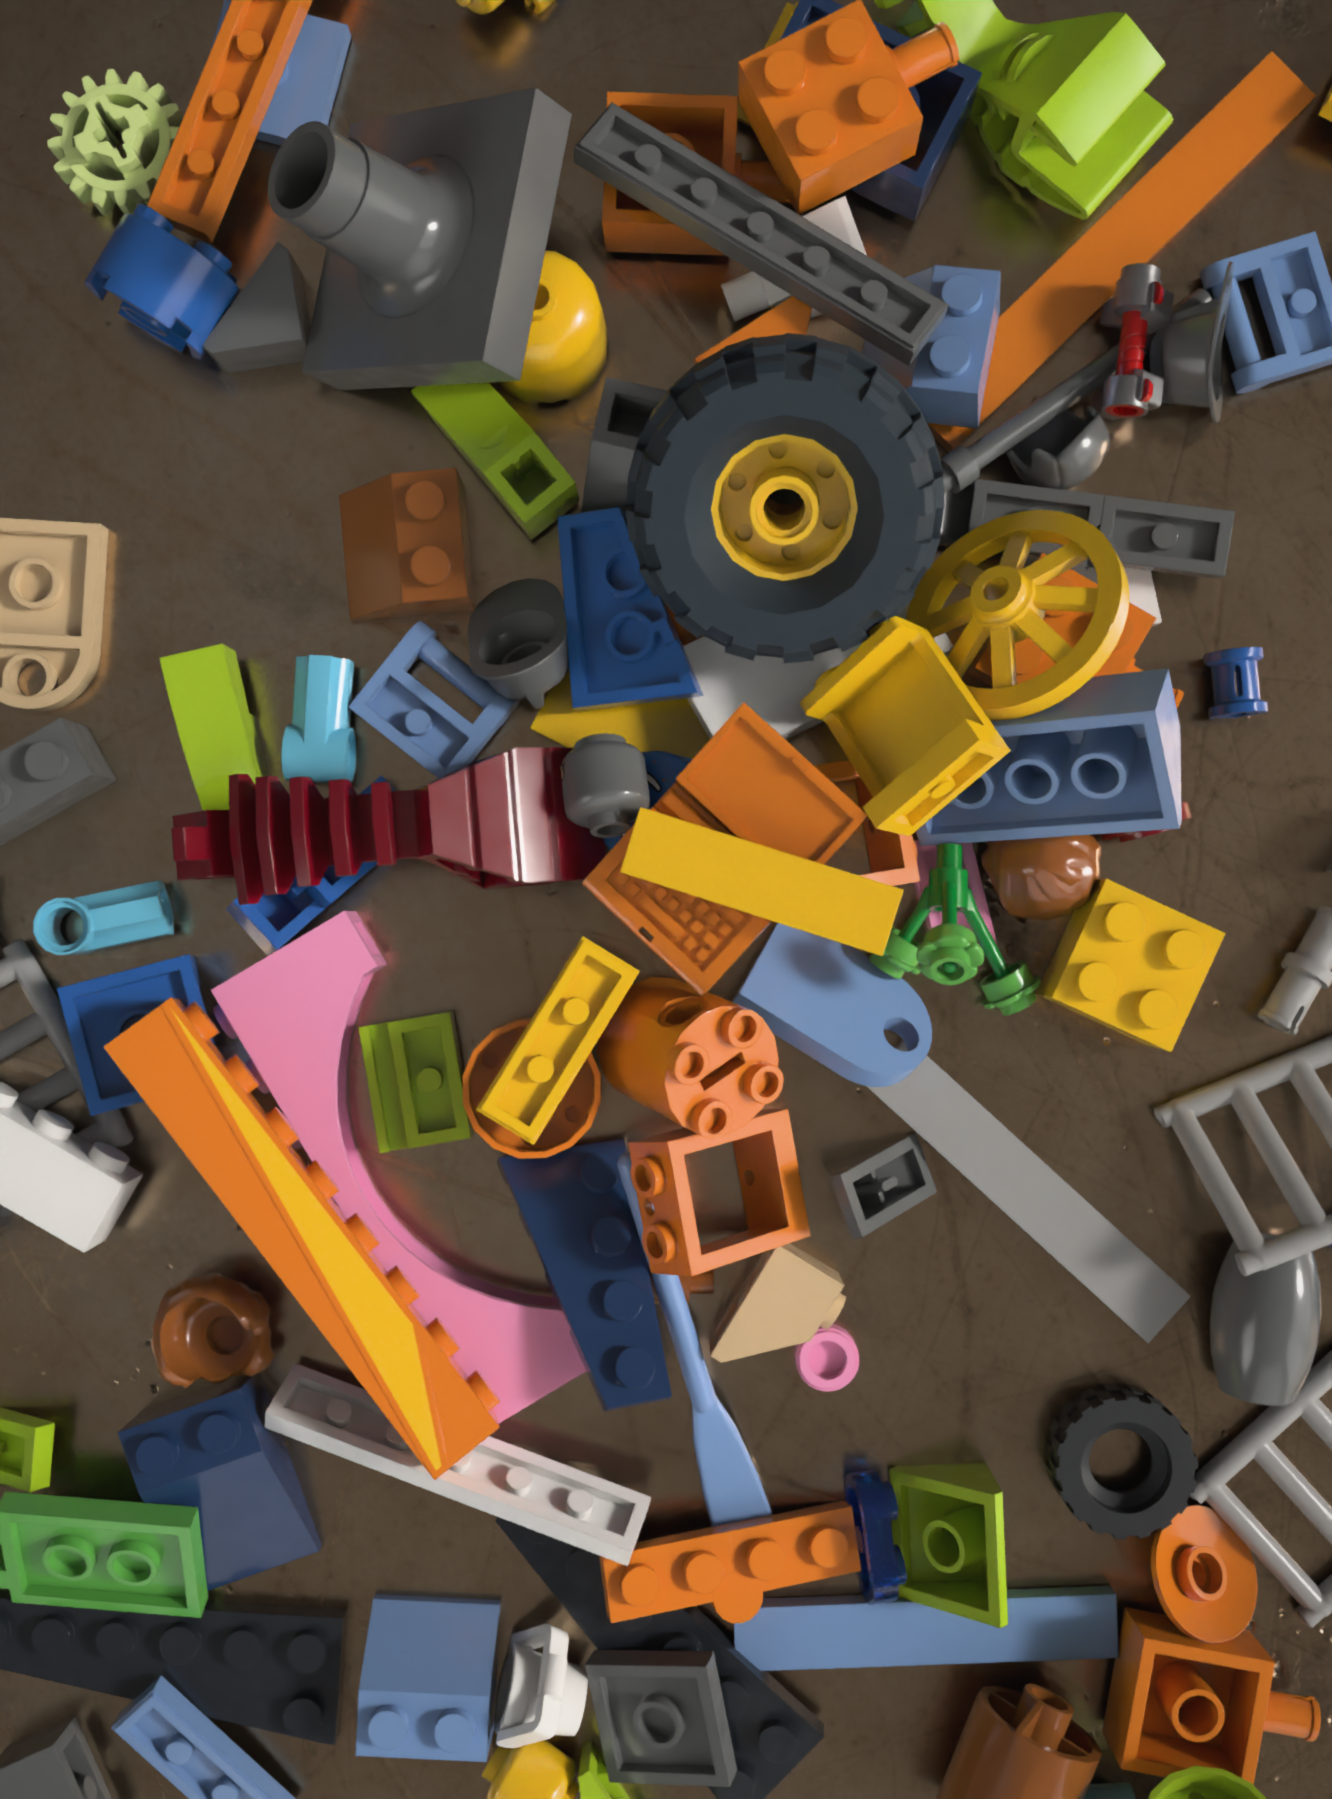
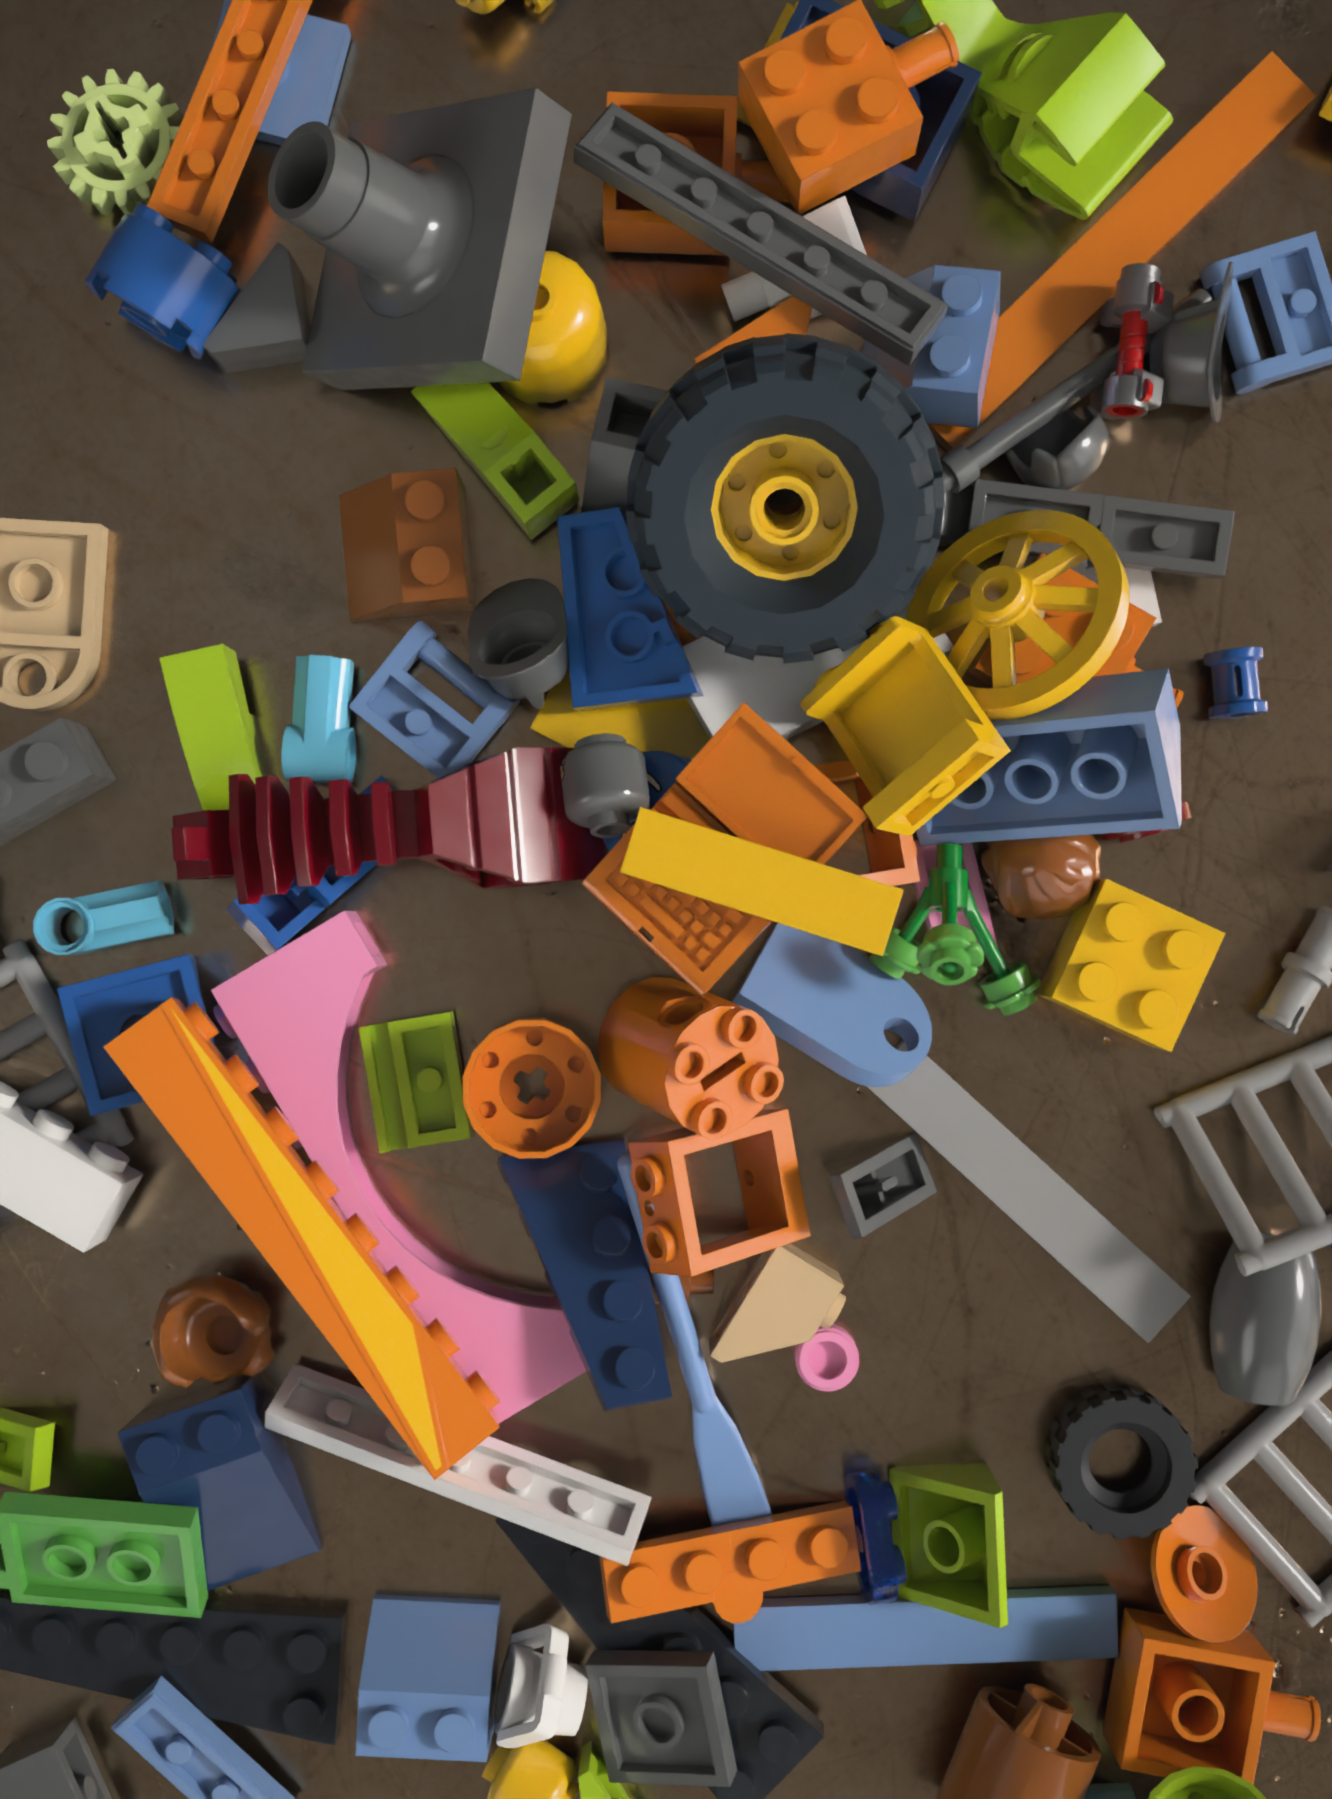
(557, 1040): yellow tile -> none

